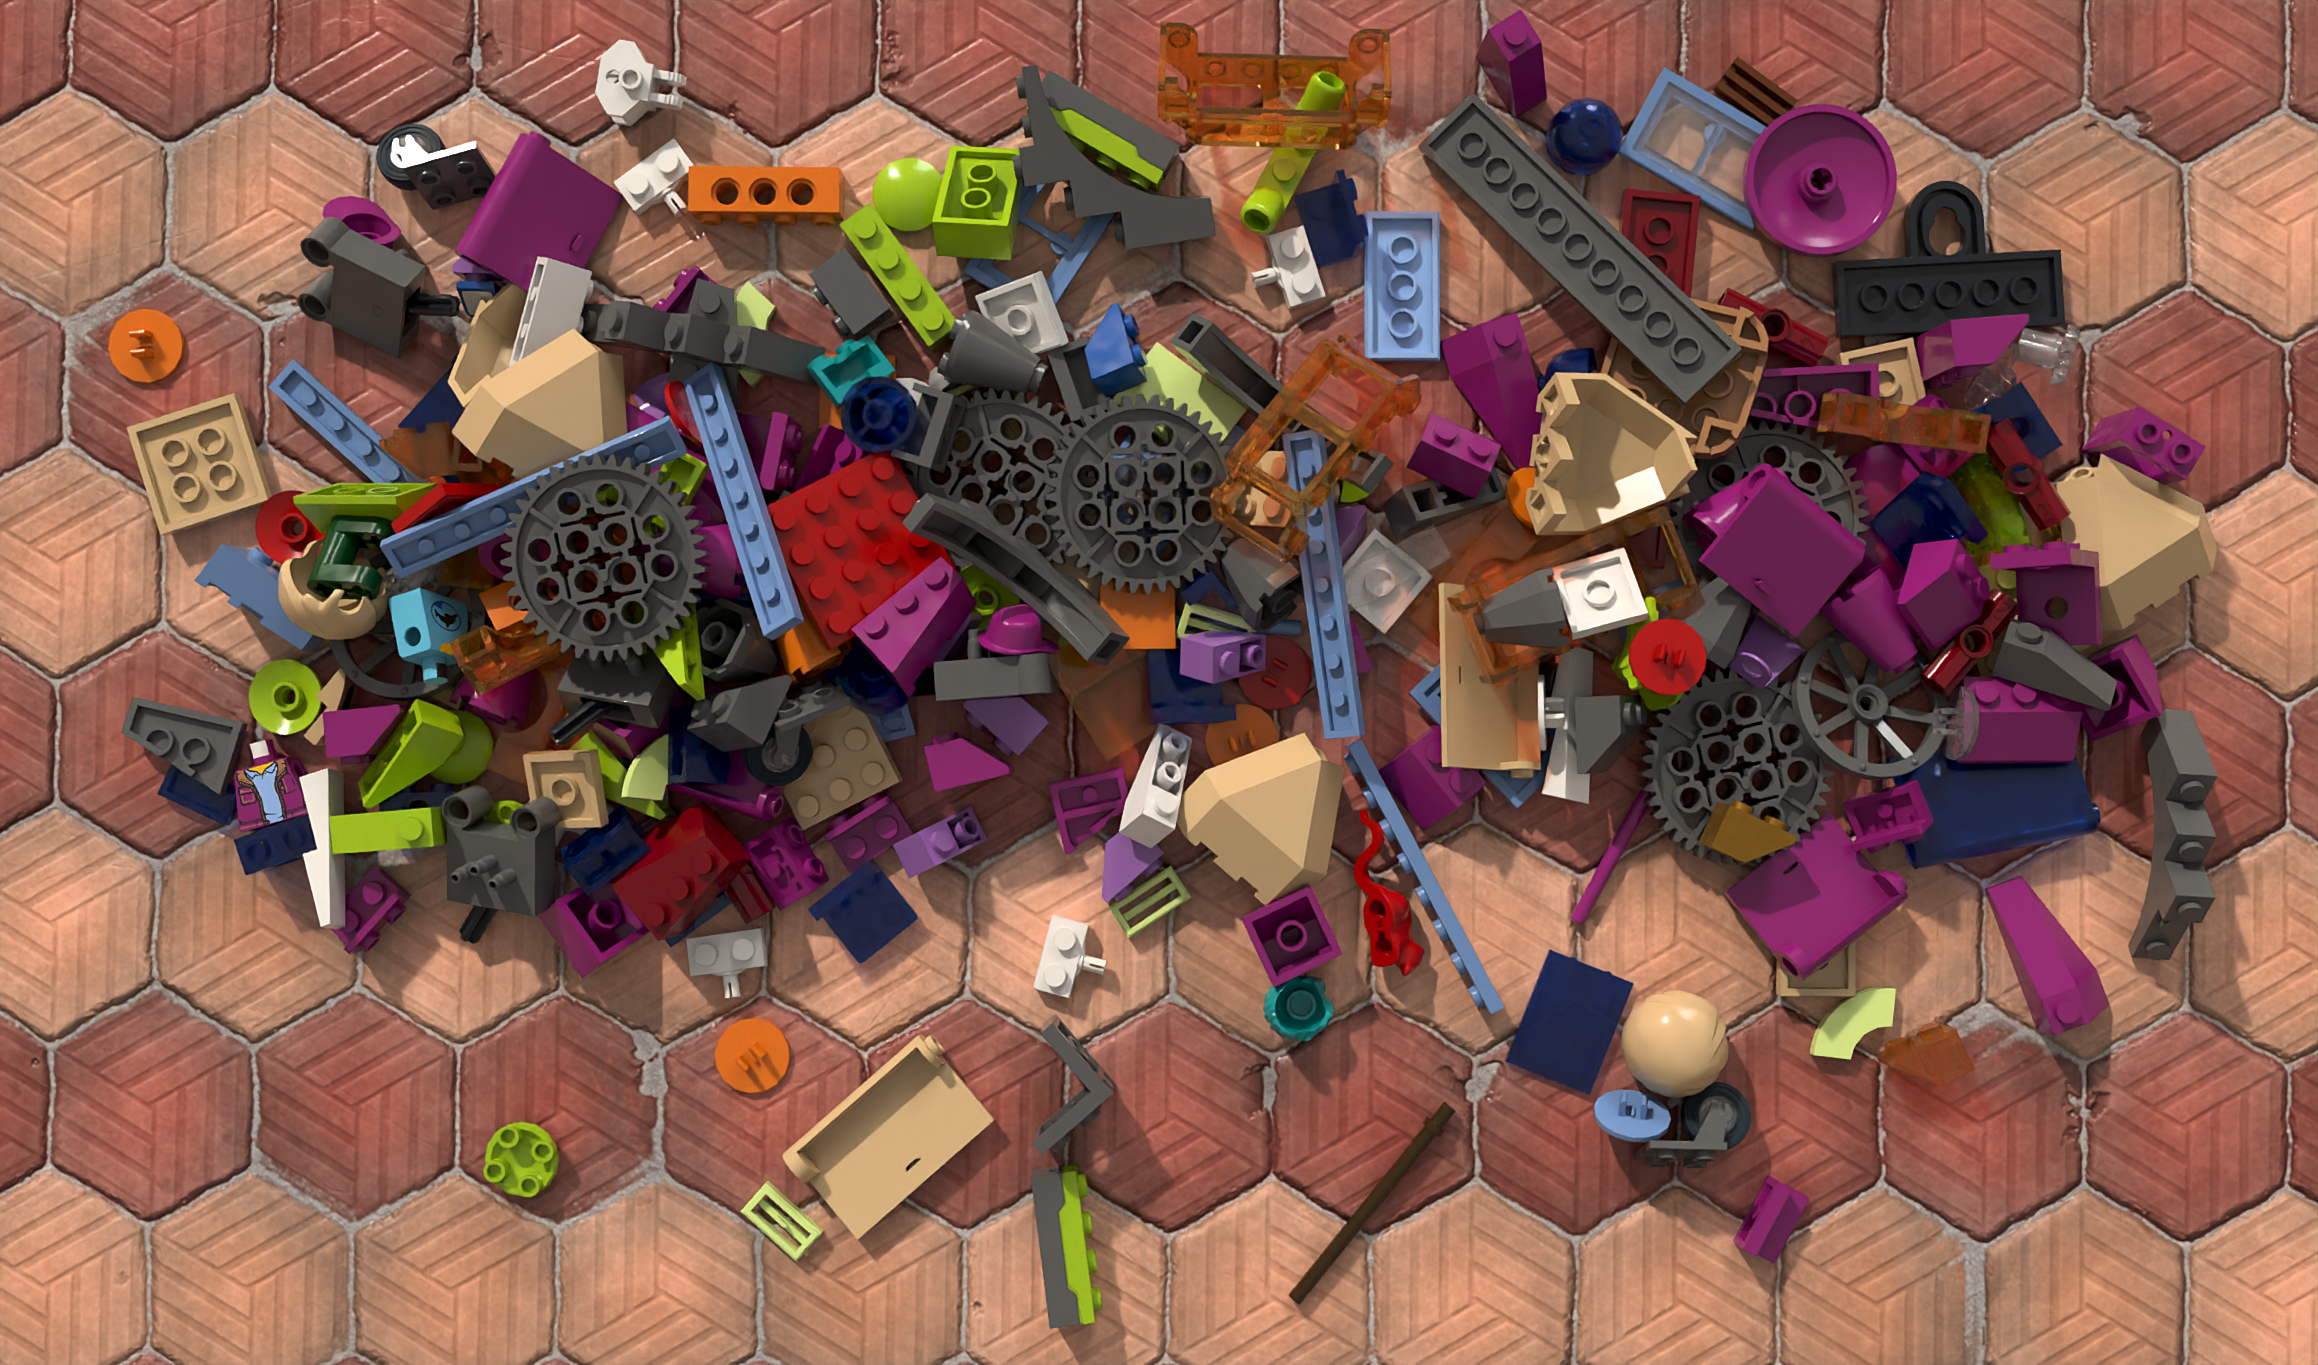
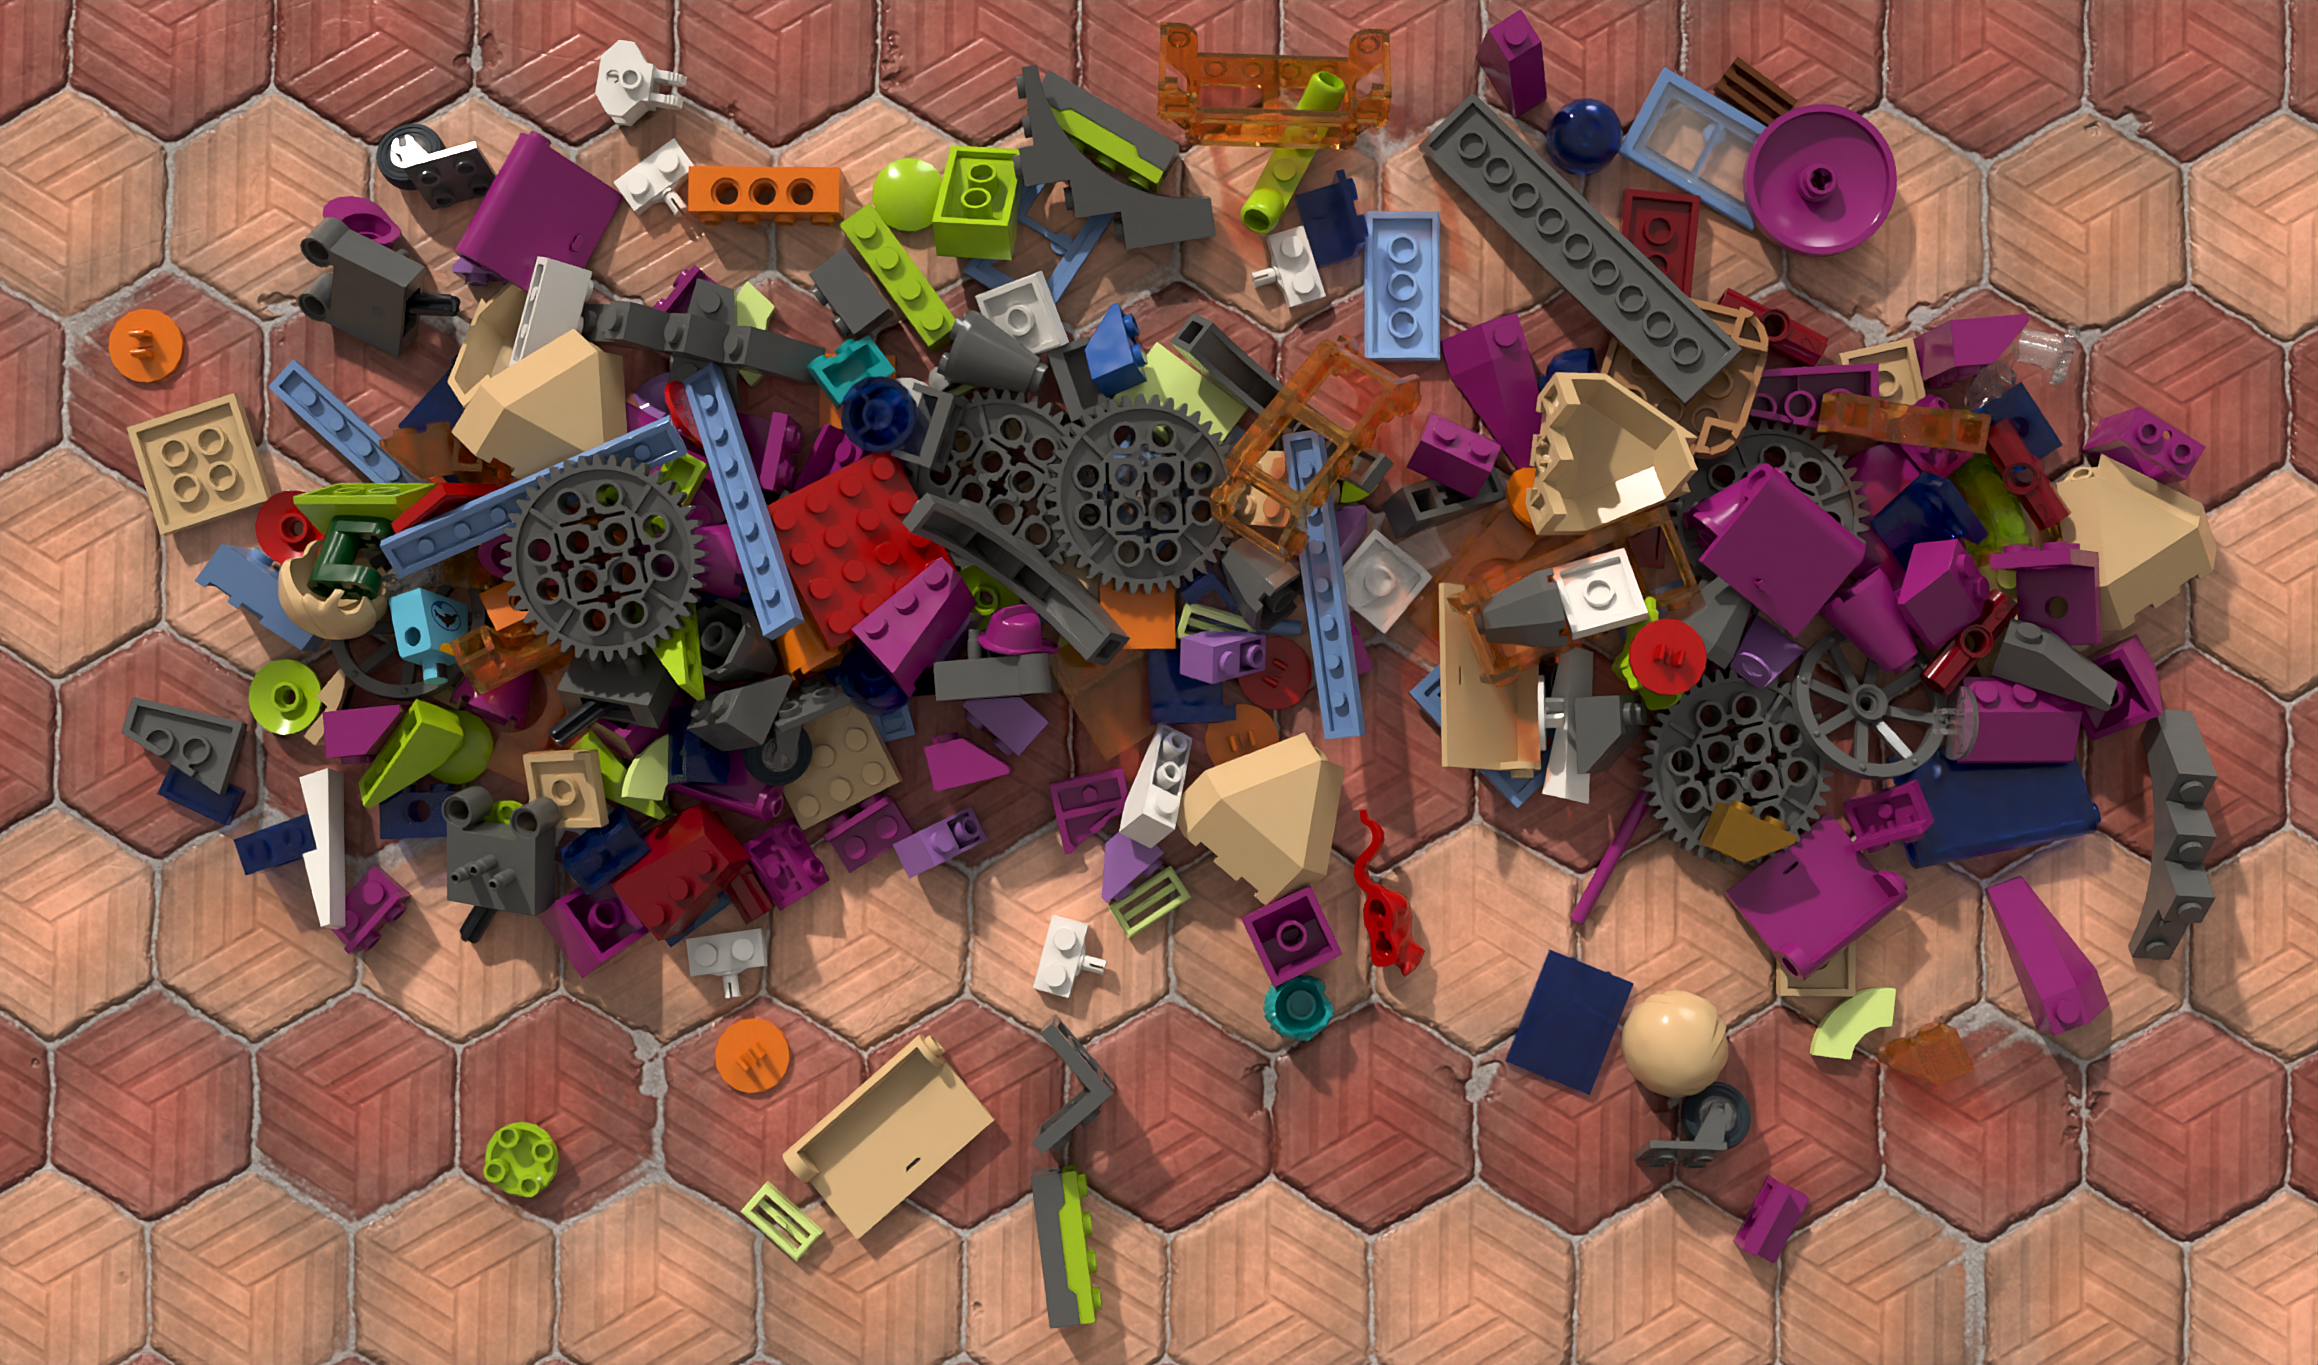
(269, 790): torso -> none
(388, 830): lime slope -> none
(472, 291): slope -> none
(865, 911): clear blue bracket -> none
(1422, 782): magenta slope -> none
(1429, 891): medium blue plate -> none
(1432, 1127): dark brown bar -> none
(1631, 1115): medium blue piece -> none
(1933, 288): black plate -> none

